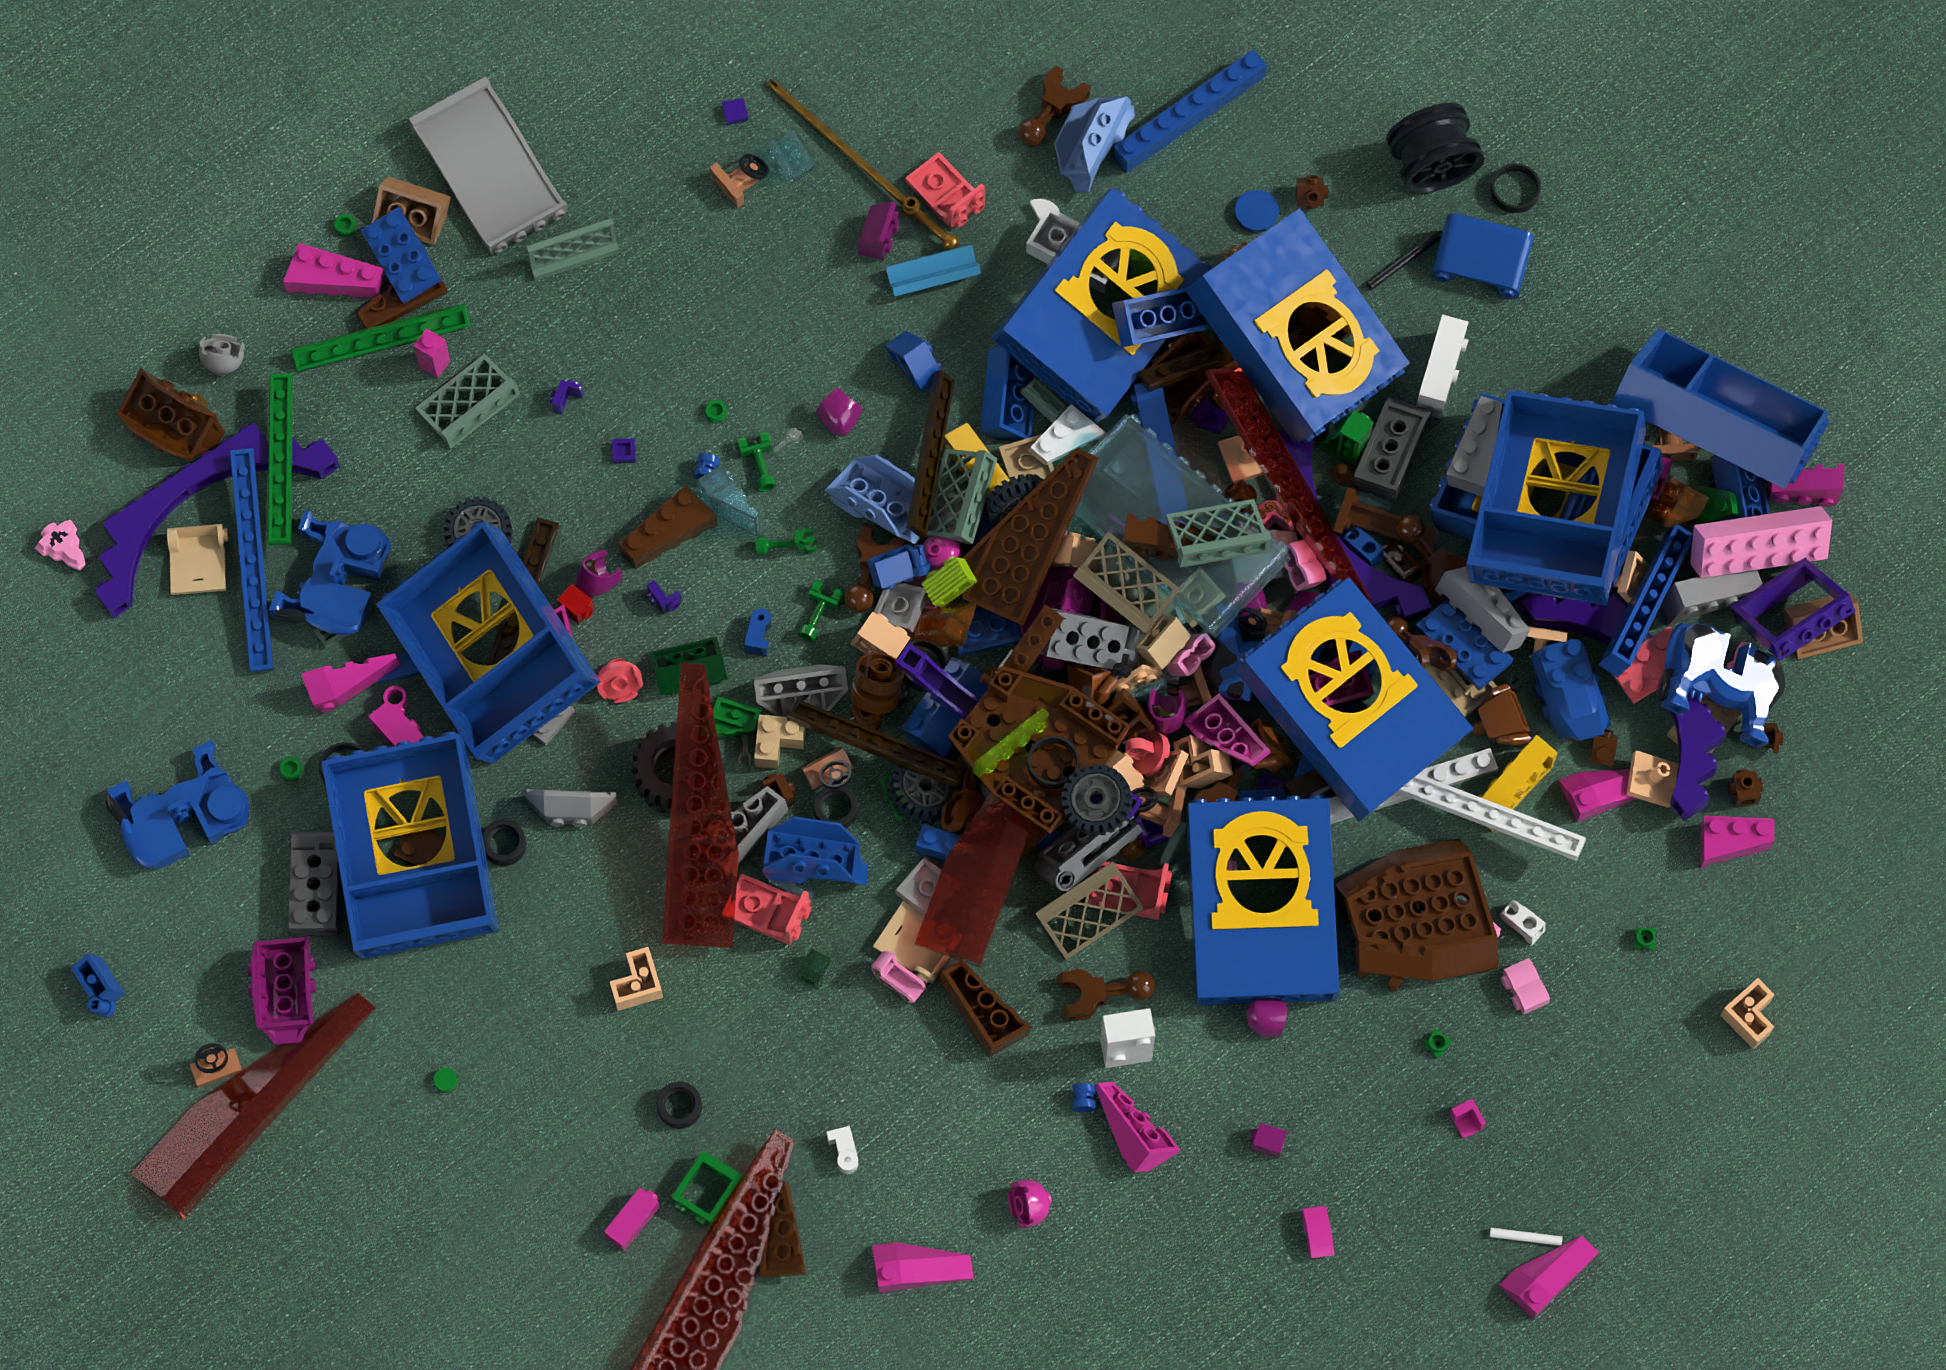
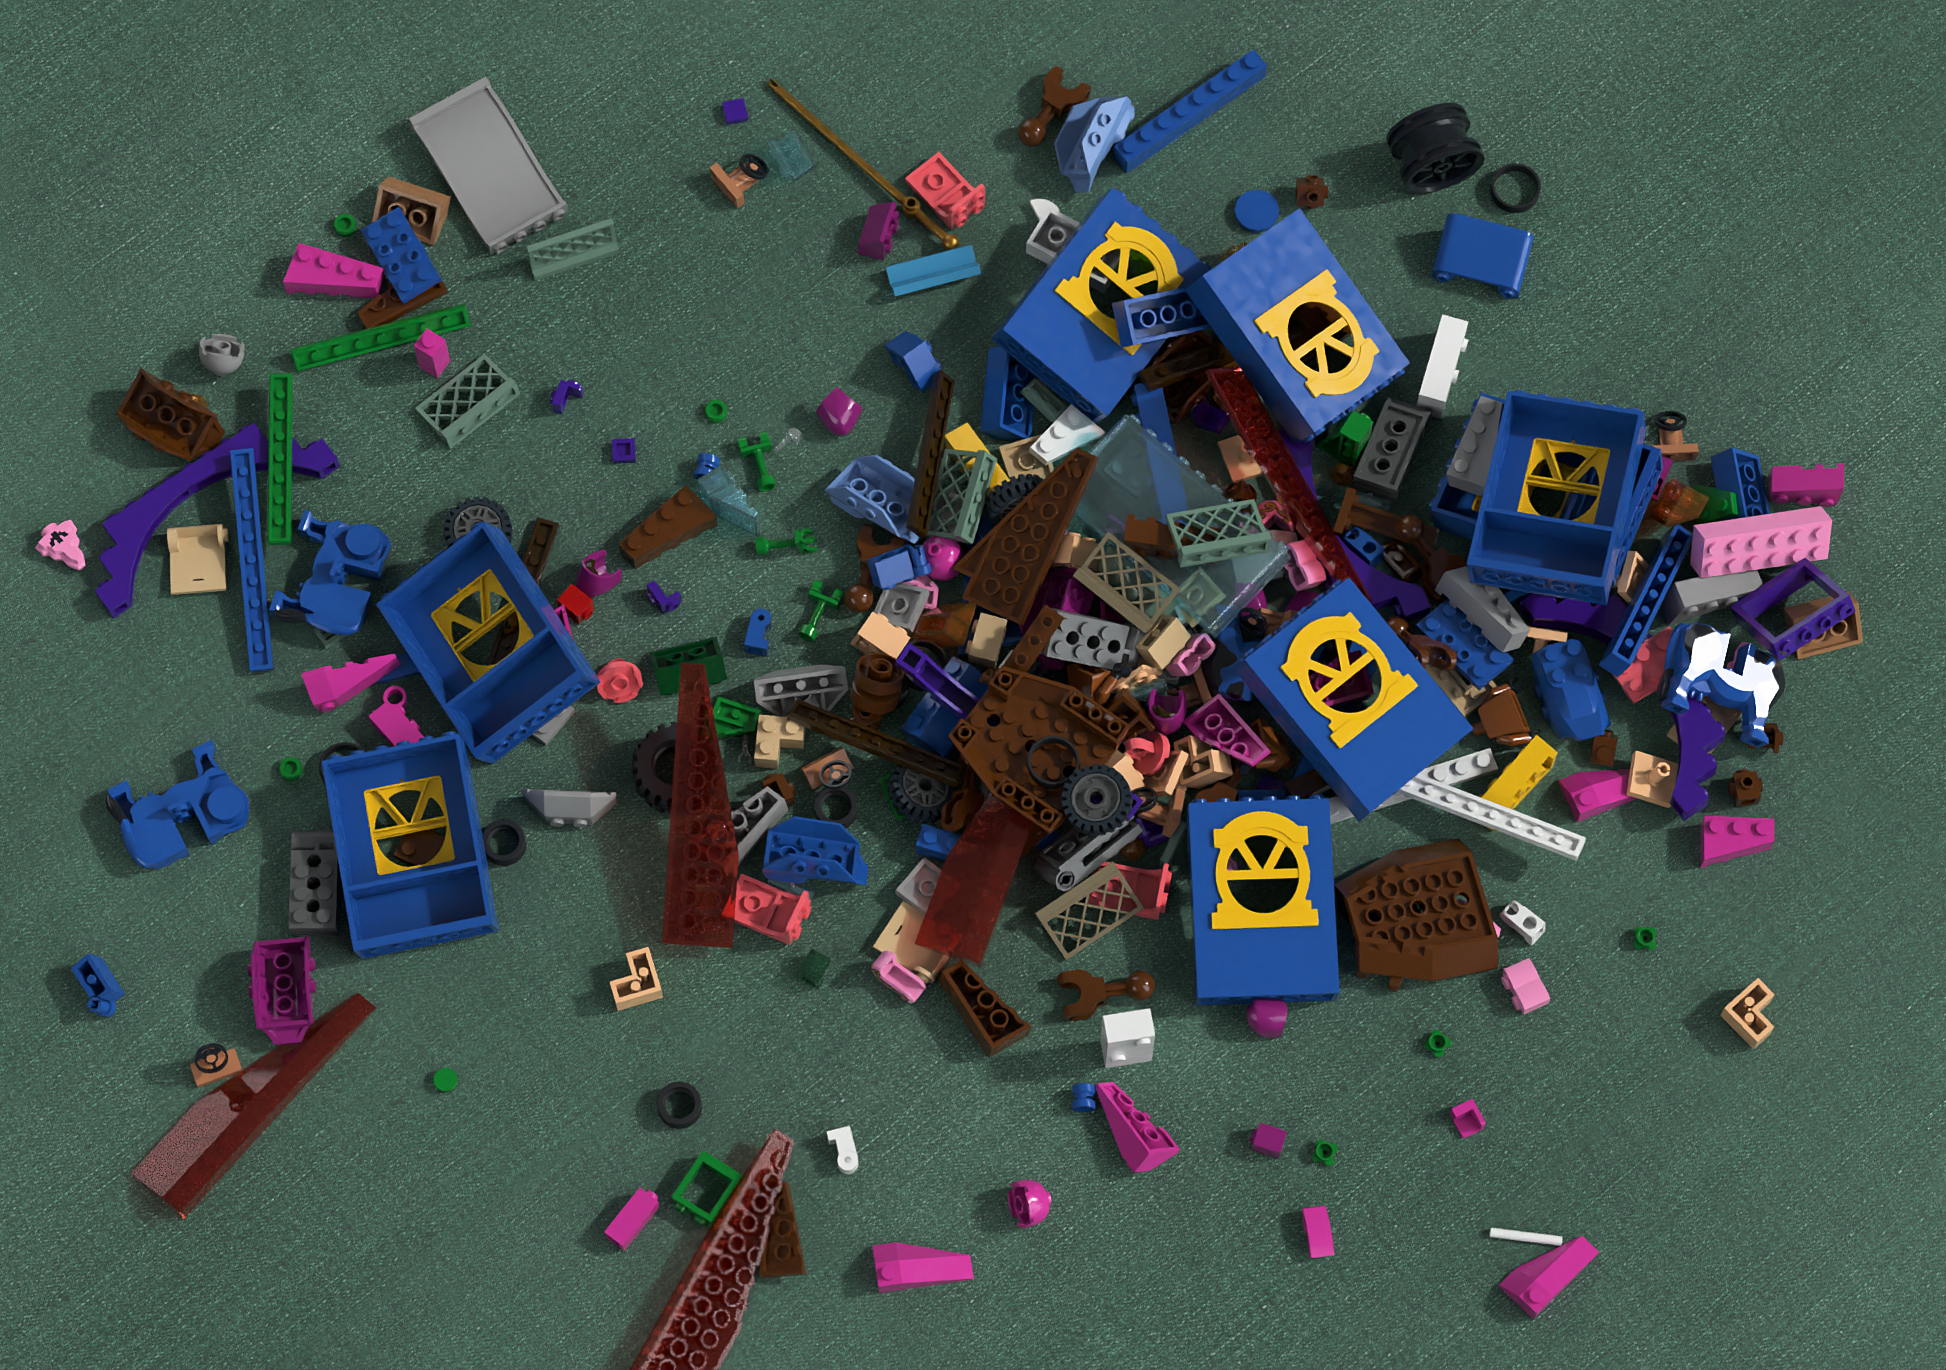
(948, 581): lime brick -> none
(987, 640): none -> tan brick
(1006, 747): clear neon green plate -> none
(1322, 1146): none -> green plate
(1404, 260): black bar -> none
(1722, 408): blue panel -> none

